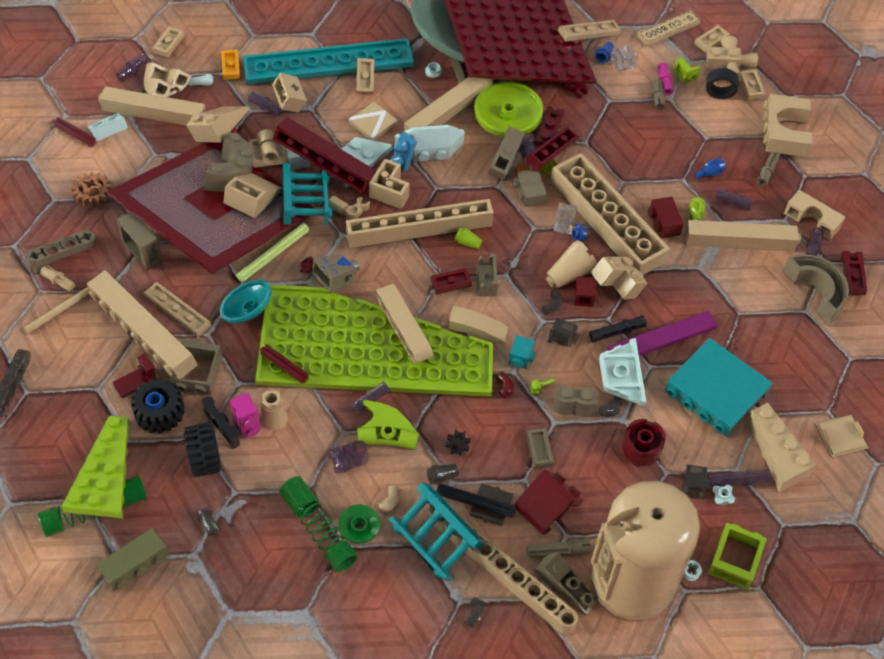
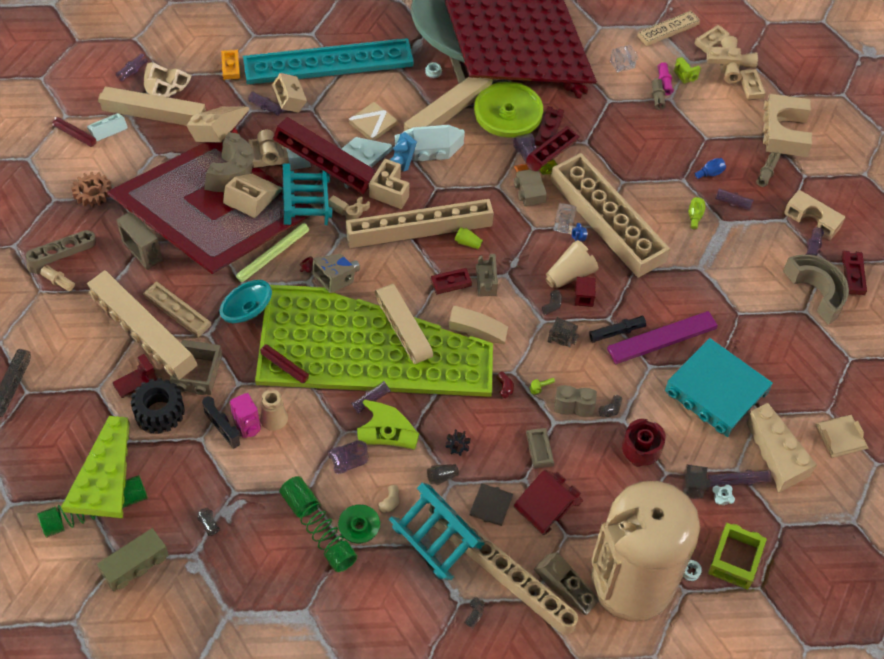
(57, 310): tan bar -> none
(154, 401): blue cone -> none
(168, 41): tan plate -> none
(202, 449): black tyre -> none
(206, 80): light aqua arm -> none
(365, 76): tan plate -> none
(476, 500): black axle -> none
(506, 153): dark tan slope -> none
(522, 352): teal brick -> none
(562, 548): dark tan axle -> none
(589, 30): tan tile -> none
(604, 53): blue cone -> none
(620, 274): tan brick -> none
(623, 373): light aqua wing -> none
(665, 217): dark red brick -> none
(722, 92): black tyre -> none
(742, 235): tan brick -> none

